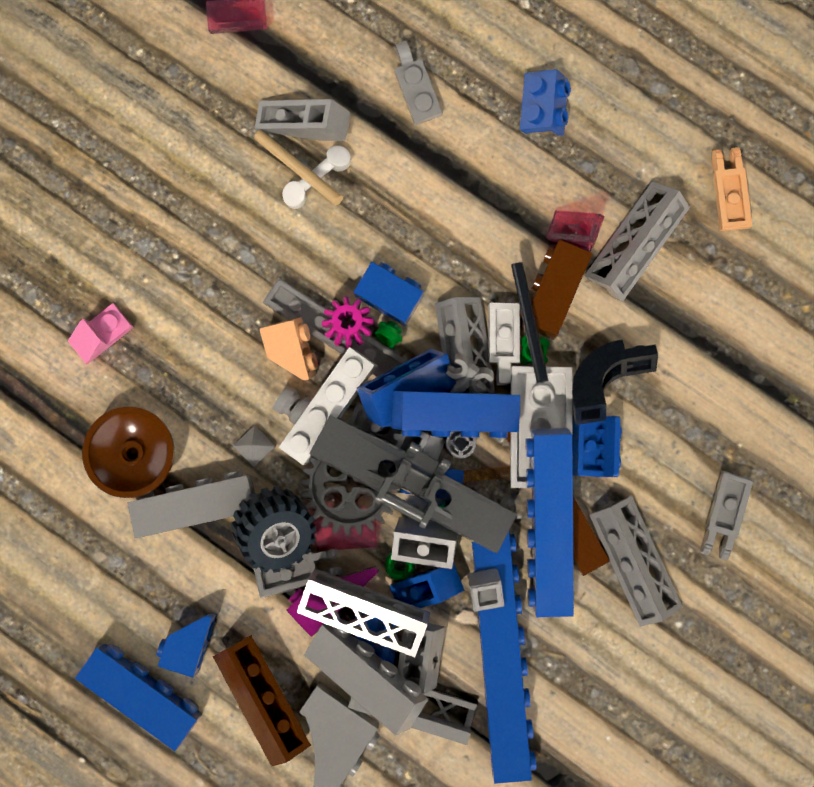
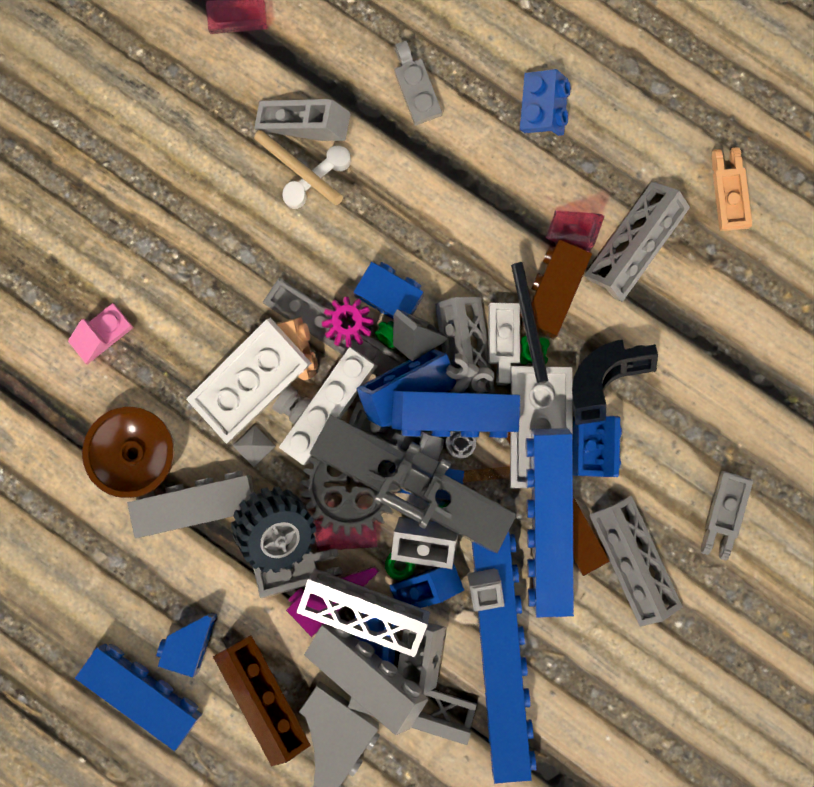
(248, 380): none -> white plate
(414, 335): none -> dark grey slope

